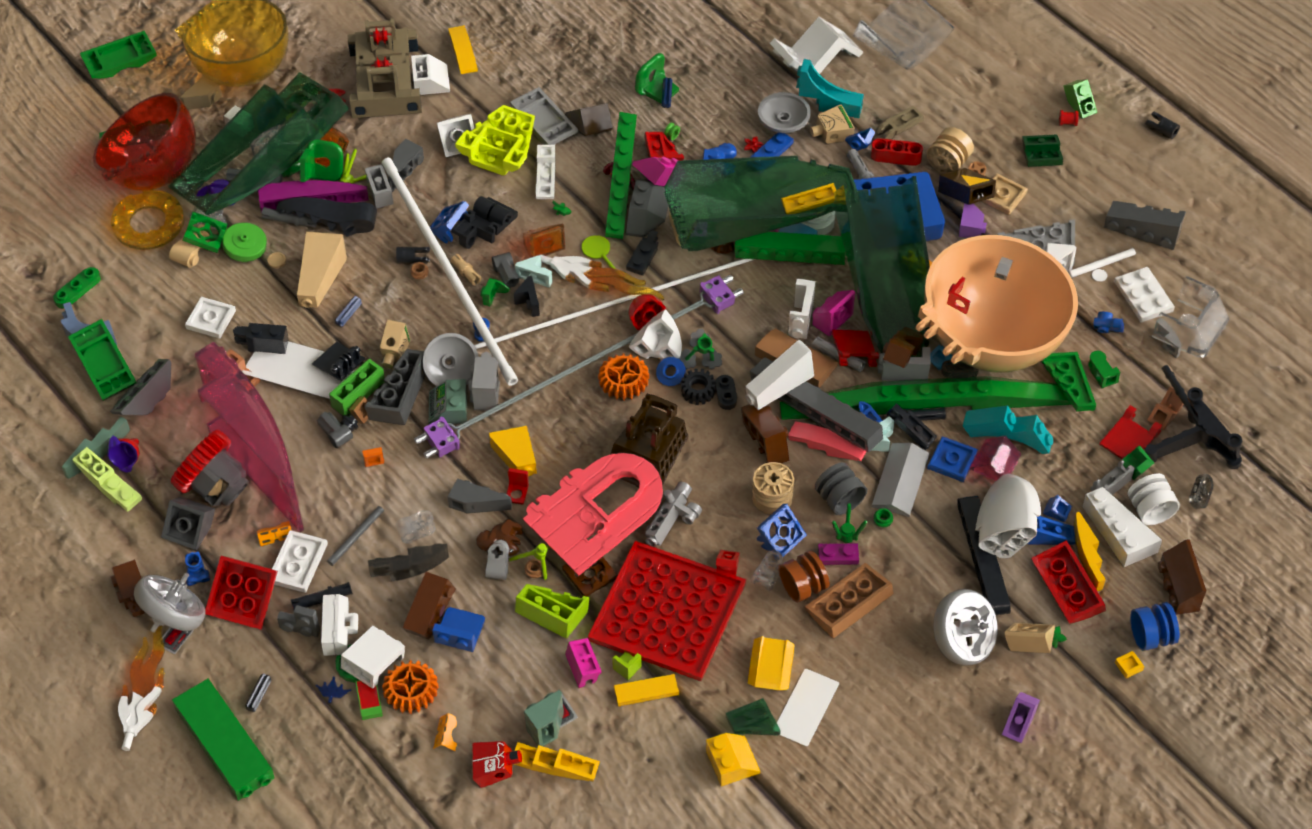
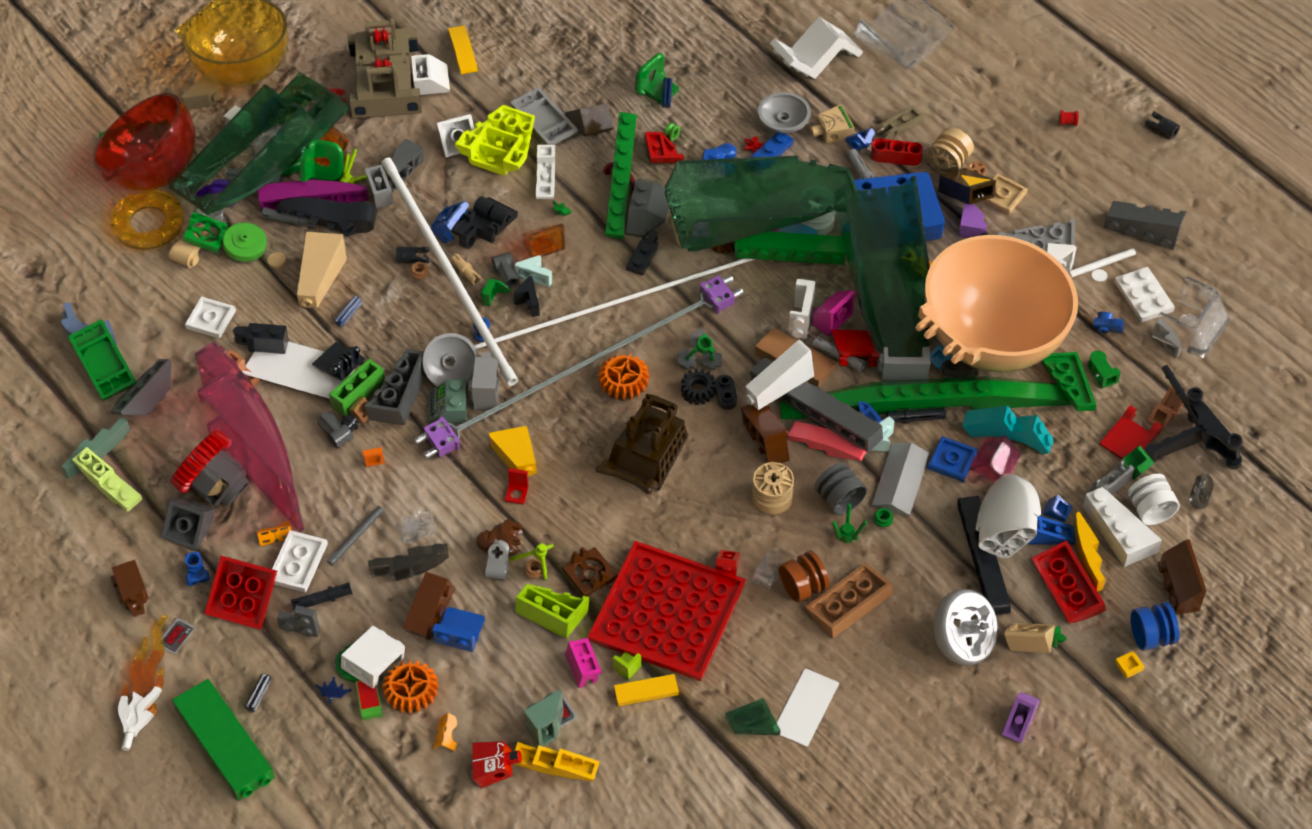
(84, 280): green plate -> none
(118, 55): green slope -> none
(123, 452): dark purple hat -> none
(169, 602): wheel -> none
(334, 628): white piece -> none
(394, 342): tan torso -> none
(476, 499): dark grey slope -> none
(572, 516): coral door -> none
(595, 277): piece -> none
(597, 247): lime piece -> none
(643, 309): red cylinder -> none
(656, 169): dark pink slope -> none
(658, 338): white brick -> none
(670, 510): light grey piece -> none
(677, 377): blue piece -> none
(731, 758): yellow slope -> none
(771, 663): yellow slope -> none
(785, 514): blue piece -> none
(809, 199): yellow tile -> none
(827, 95): teal arch -> none
(839, 554): magenta plate -> none
(902, 346): reddish brown arch -> none
(912, 426): black hinge -> none
(954, 295): red bracket -> none
(1003, 268): light grey piece -> none
(1042, 150): dark green slope -> none
(1080, 97): bright green slope -> none

